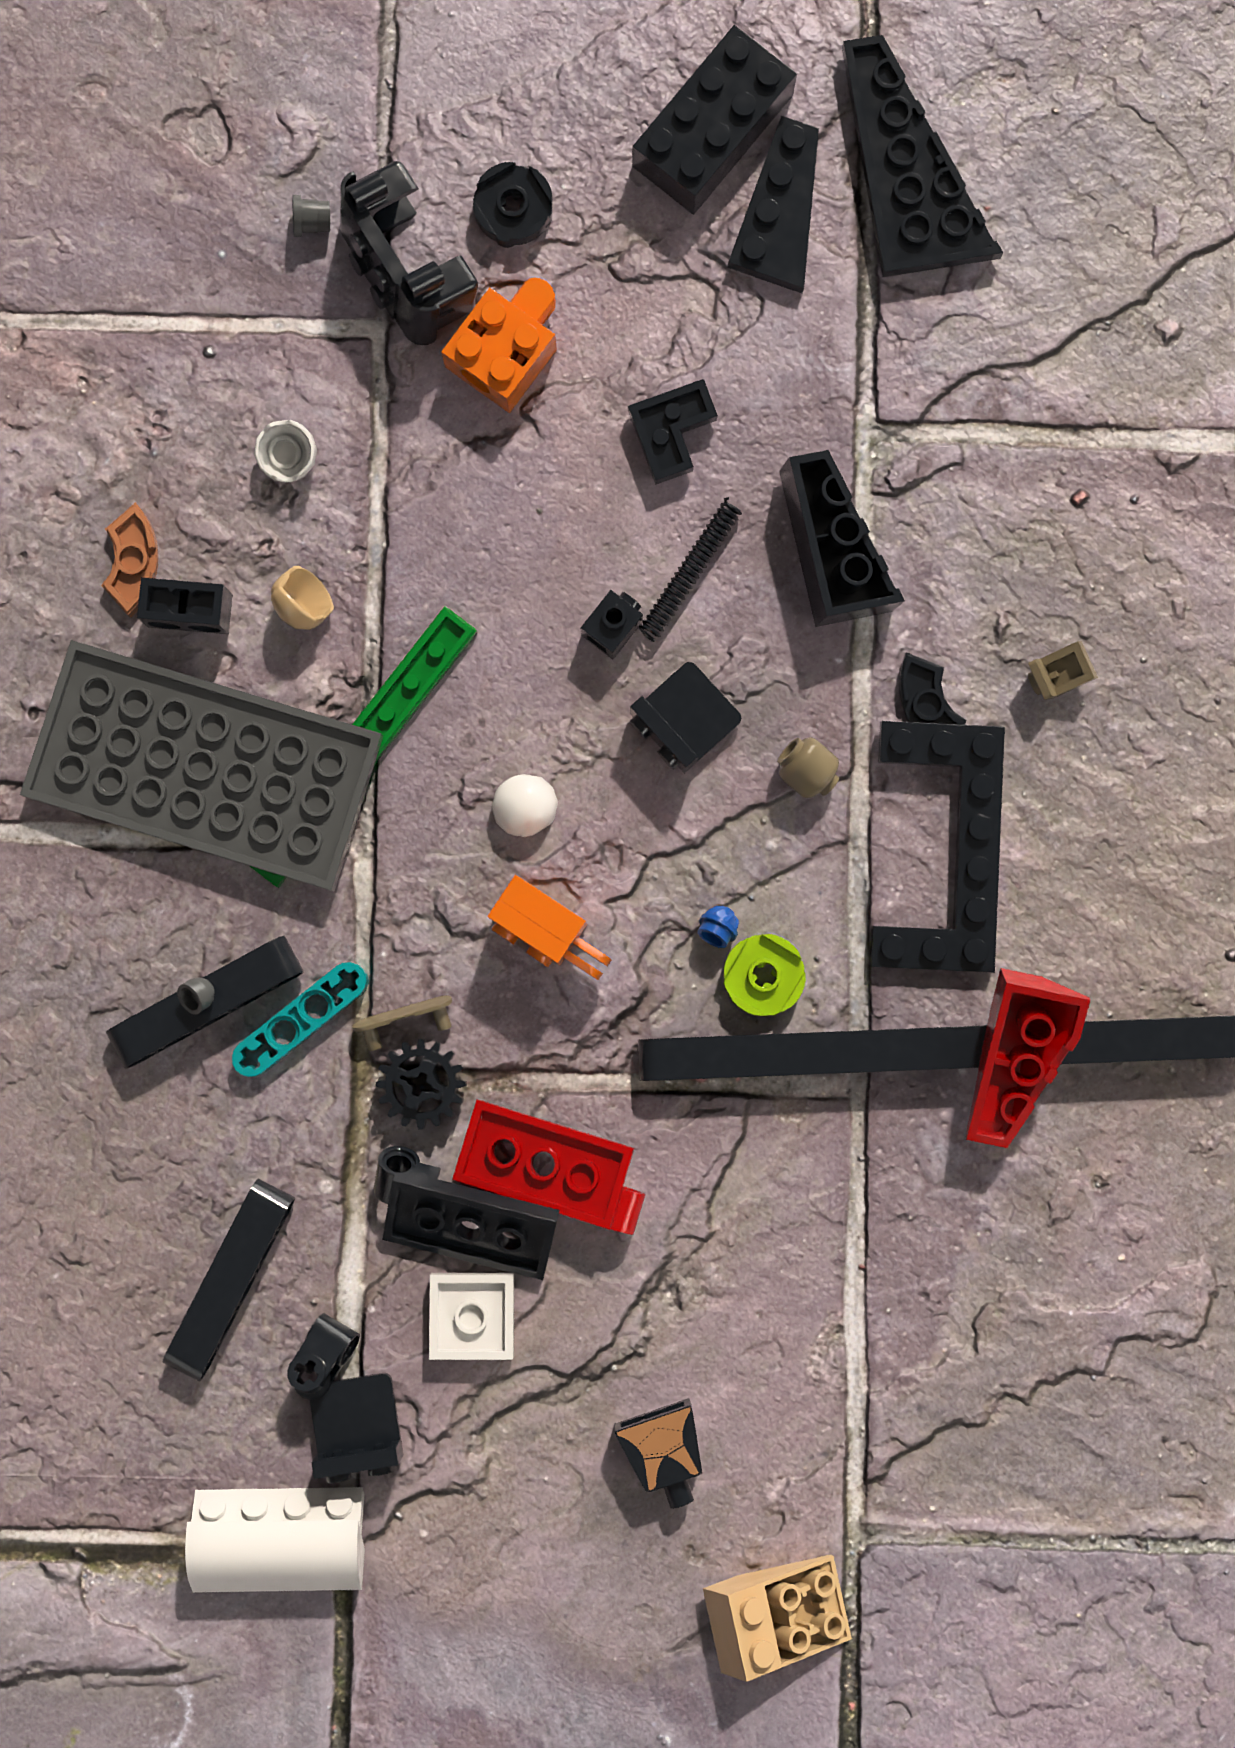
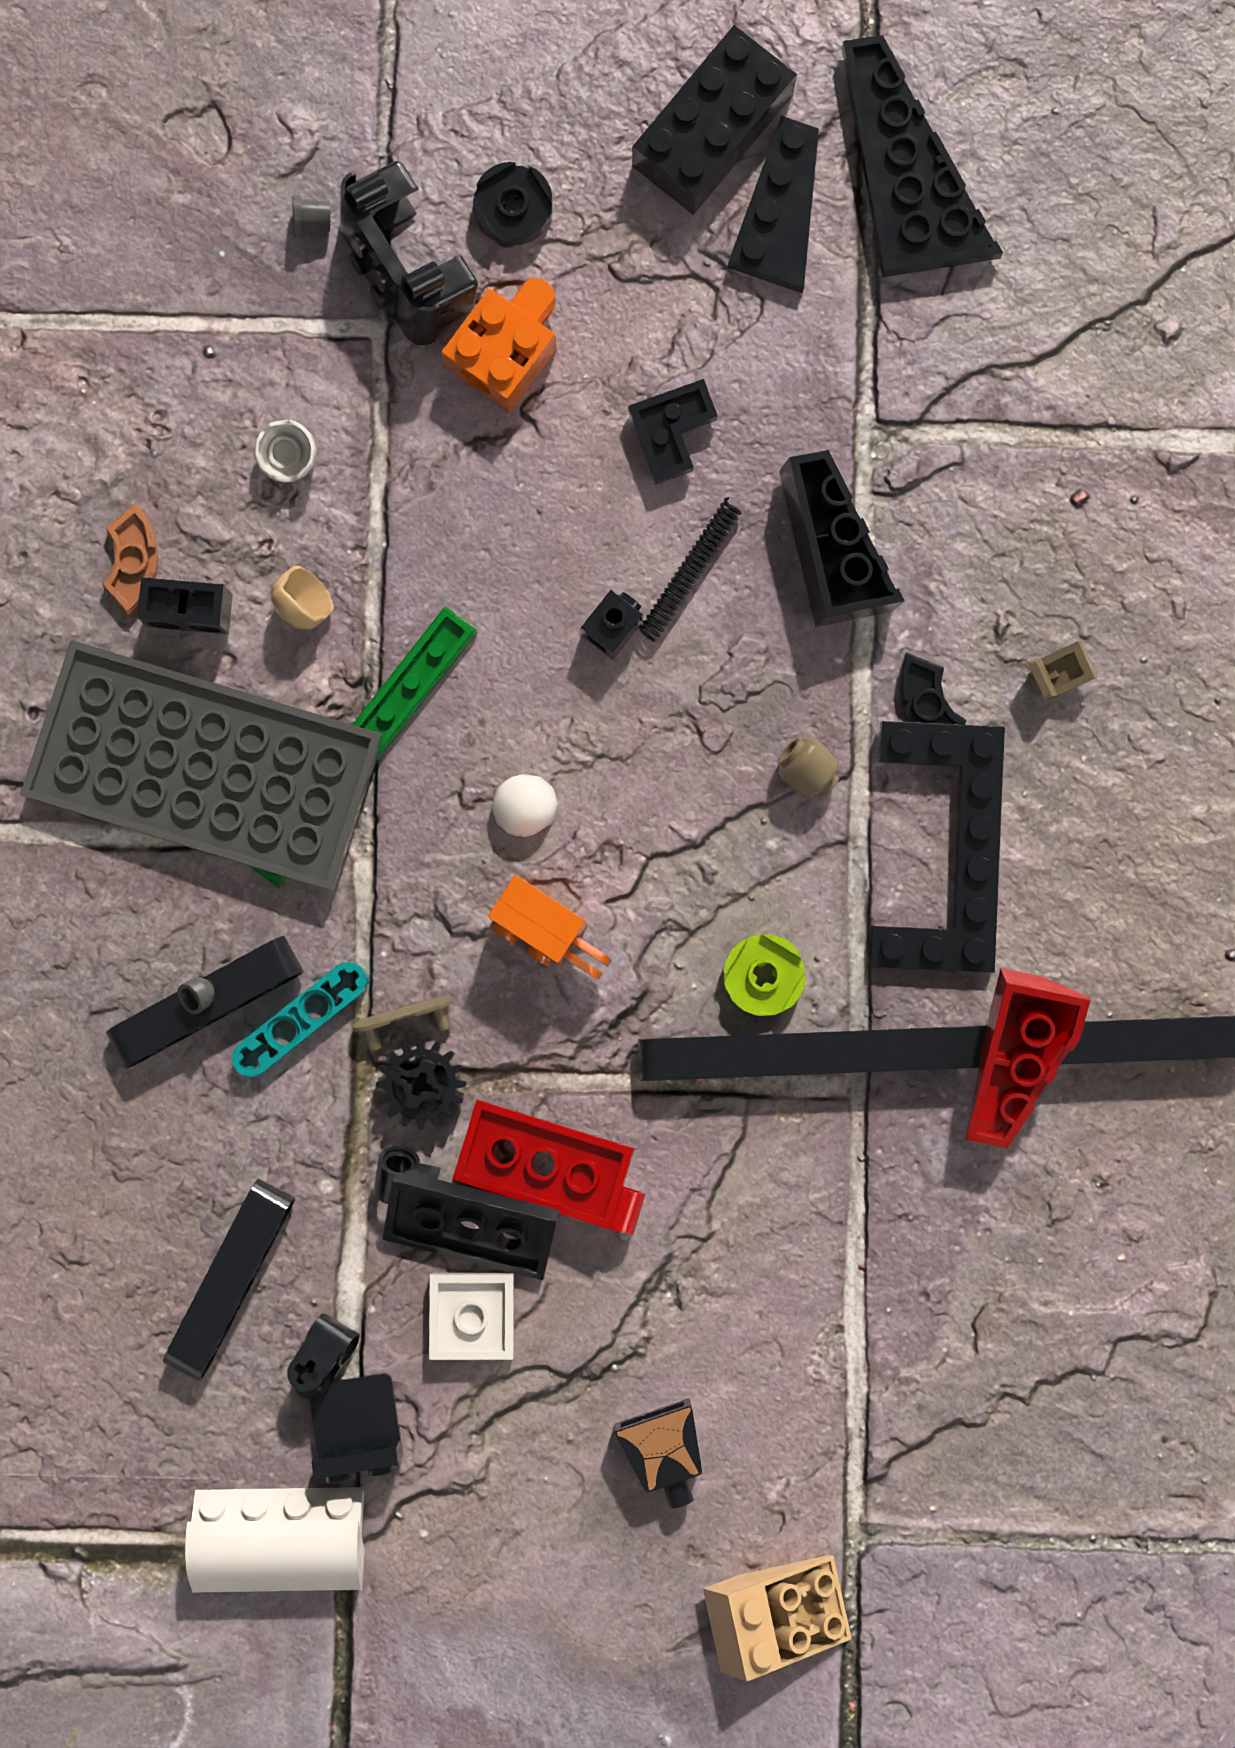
(684, 717): black bracket -> none
(718, 926): blue plate -> none

